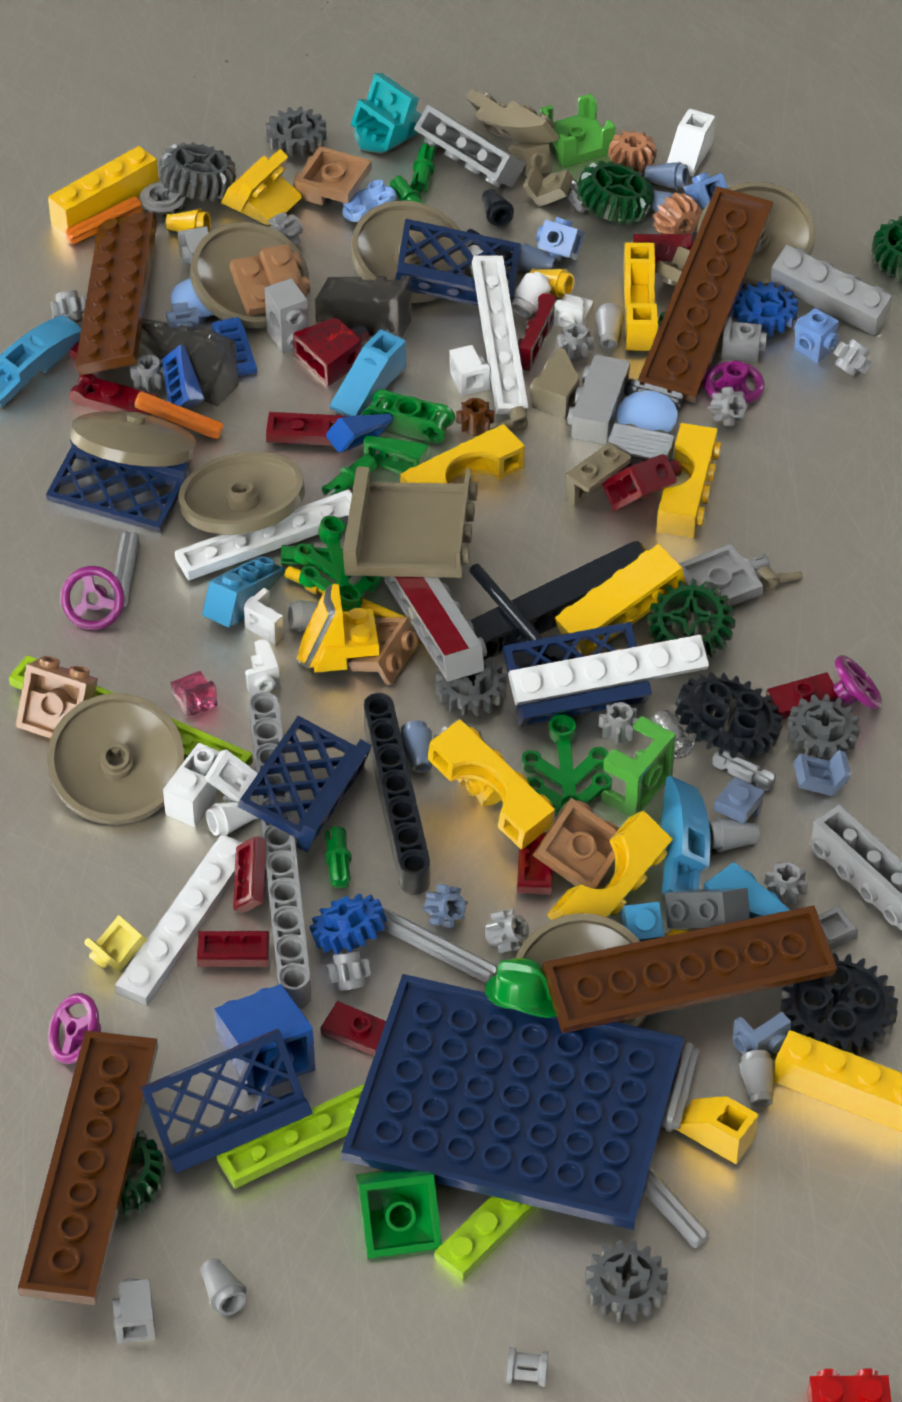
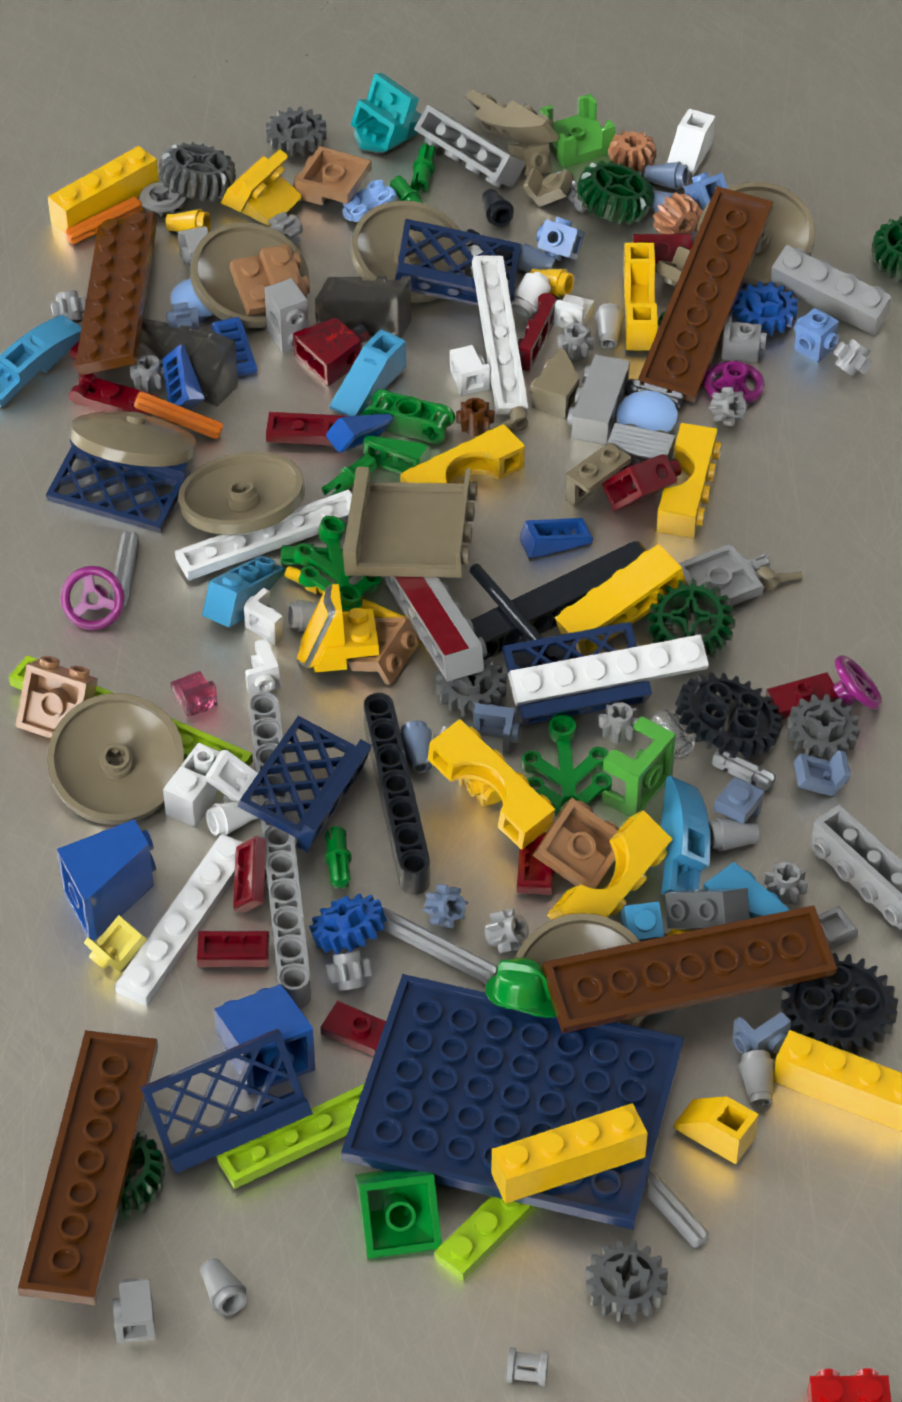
(74, 1027): magenta piece -> none
(106, 874): none -> blue slope
(497, 723): none -> sand blue bracket
(544, 536): none -> blue slope
(568, 1153): none -> yellow brick
(681, 1087): light grey axle -> none

